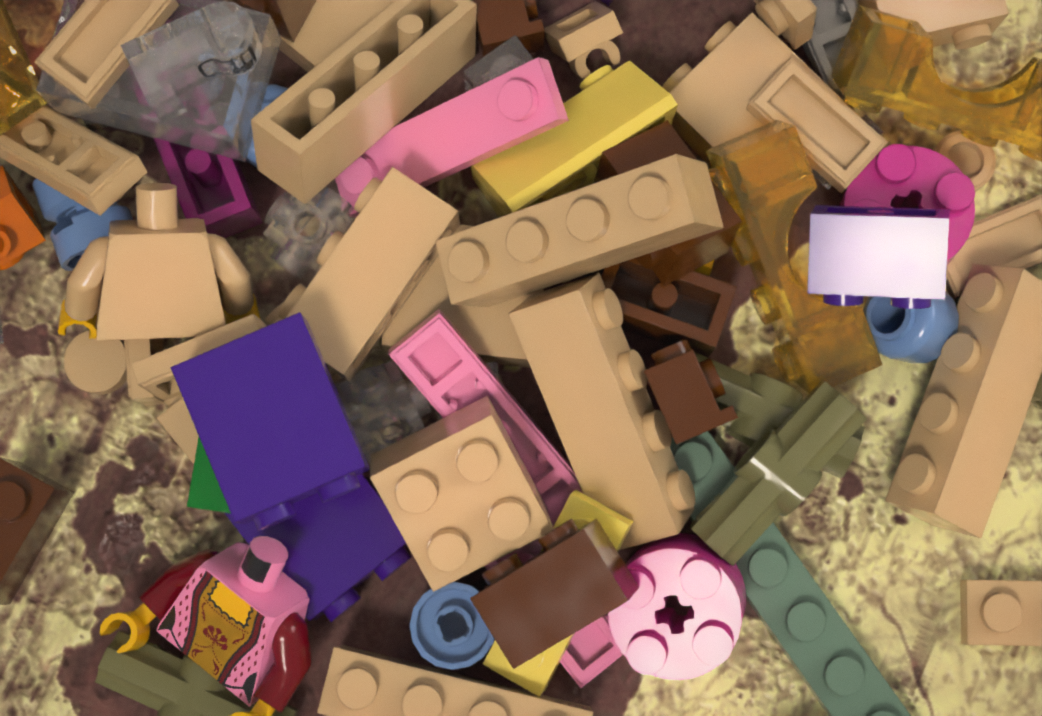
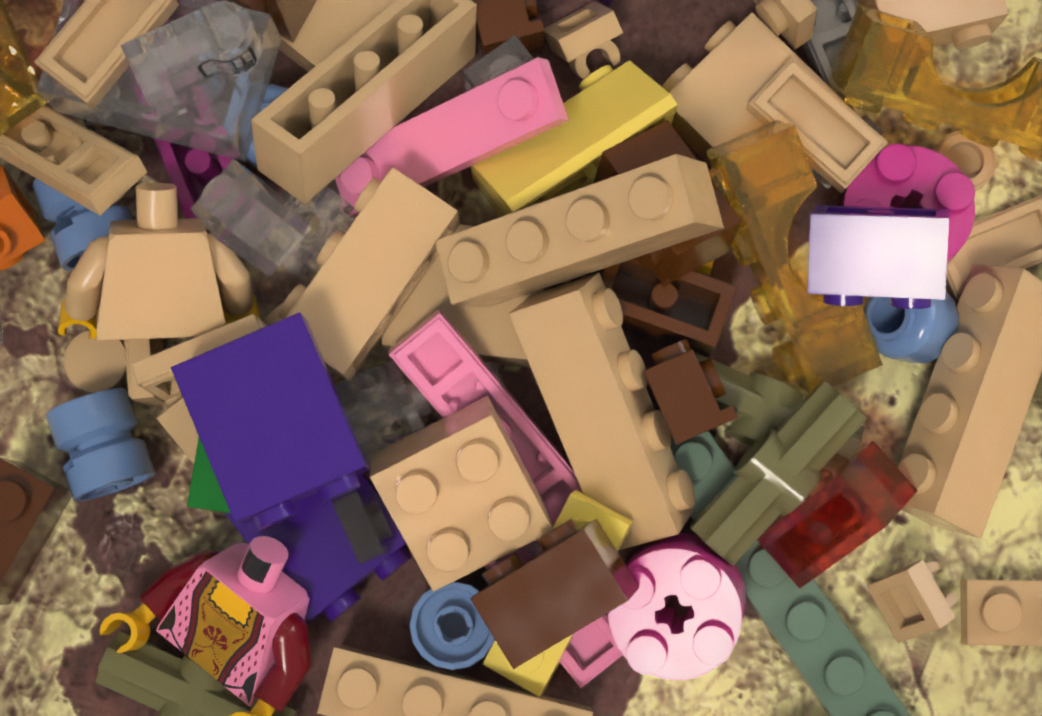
(100, 444): none -> medium blue wheel
(250, 218): none -> clear brick
(364, 526): none -> clear smoke plate
(838, 515): none -> clear red brick
(912, 600): none -> tan tile

